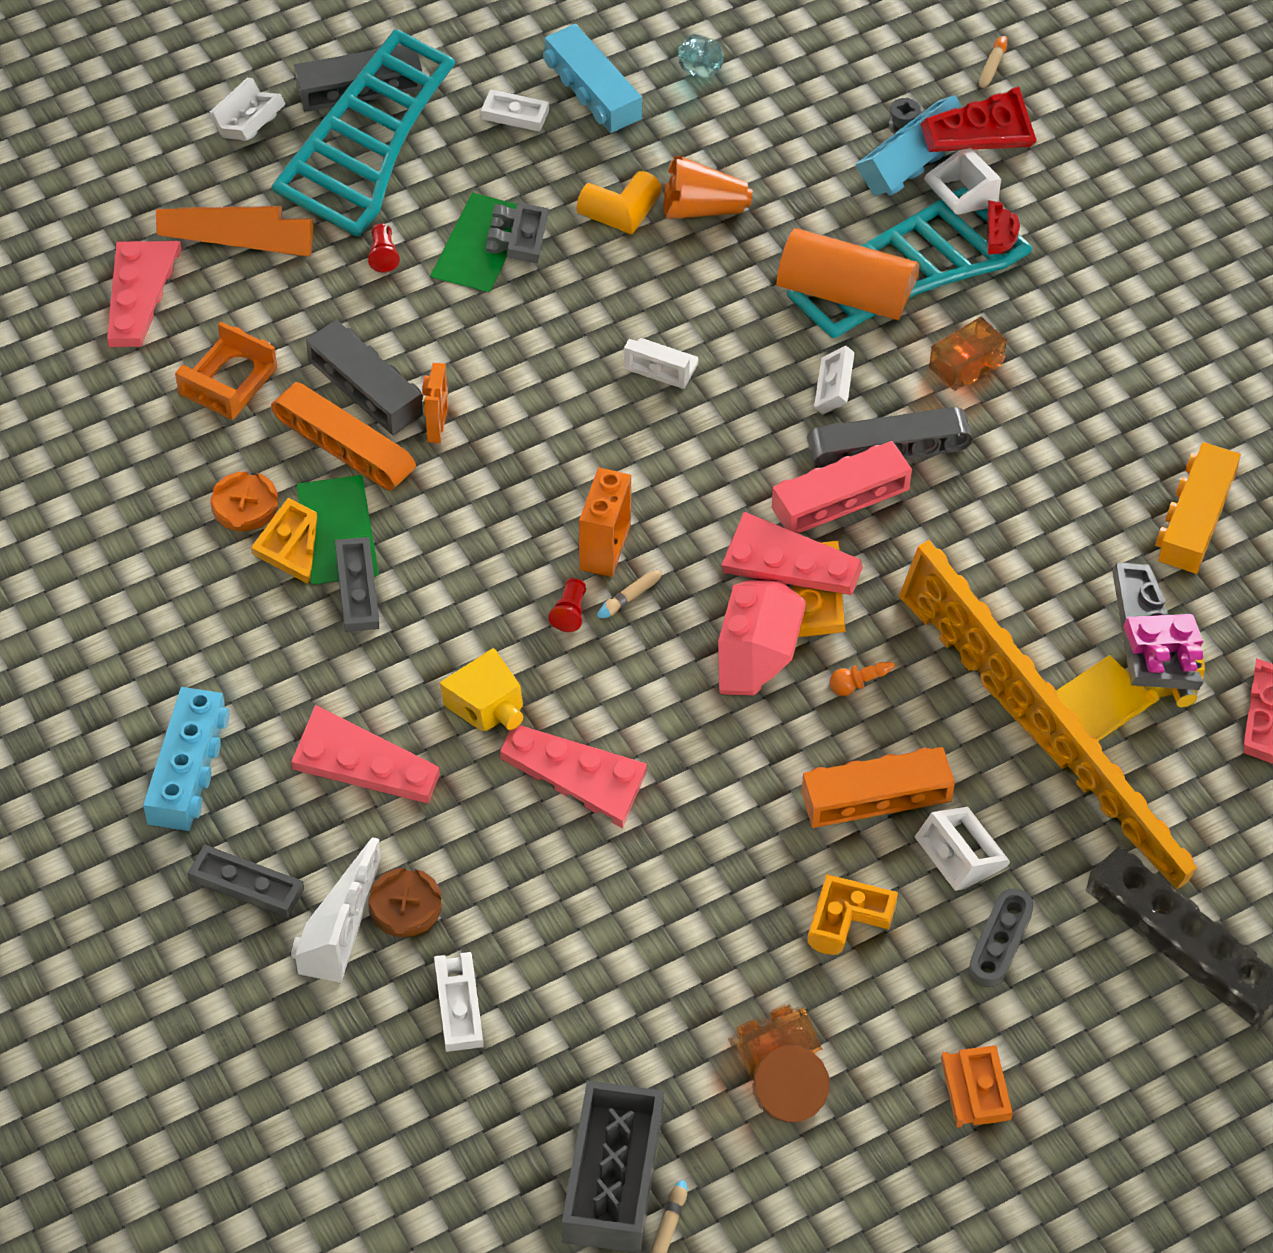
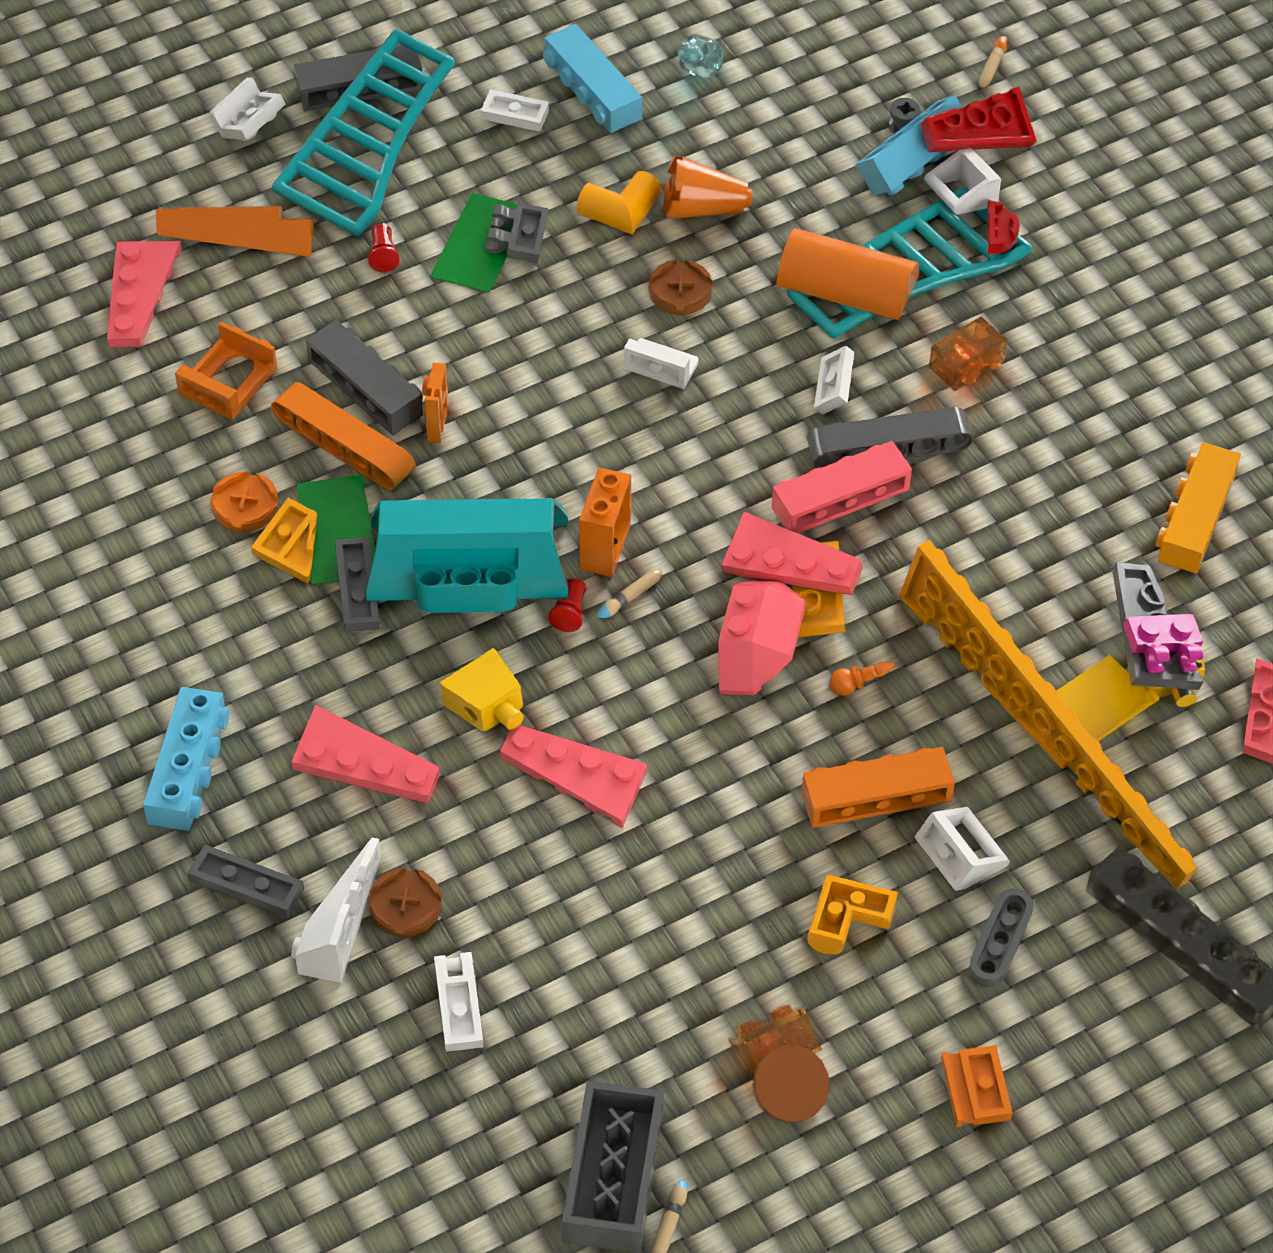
(466, 553): none -> teal panel
(680, 287): none -> dark orange tile

